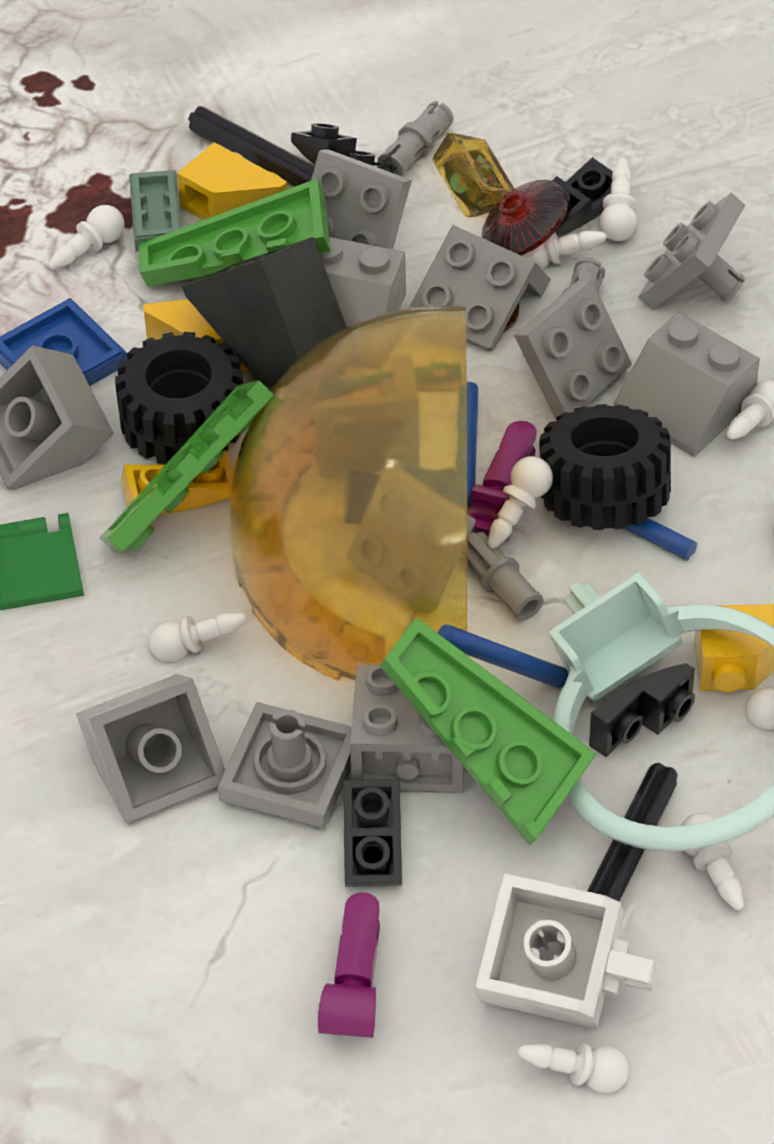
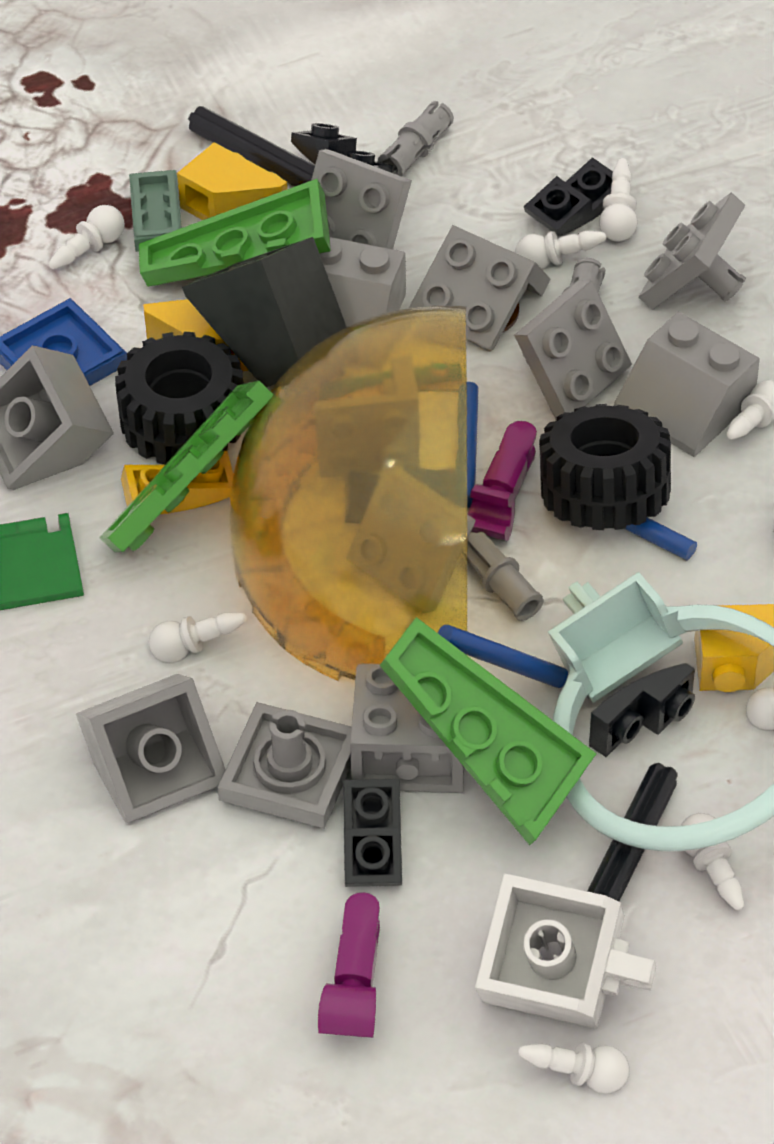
(471, 173): clear yellow slope -> none
(526, 216): dish -> none
(529, 480): white bar -> none

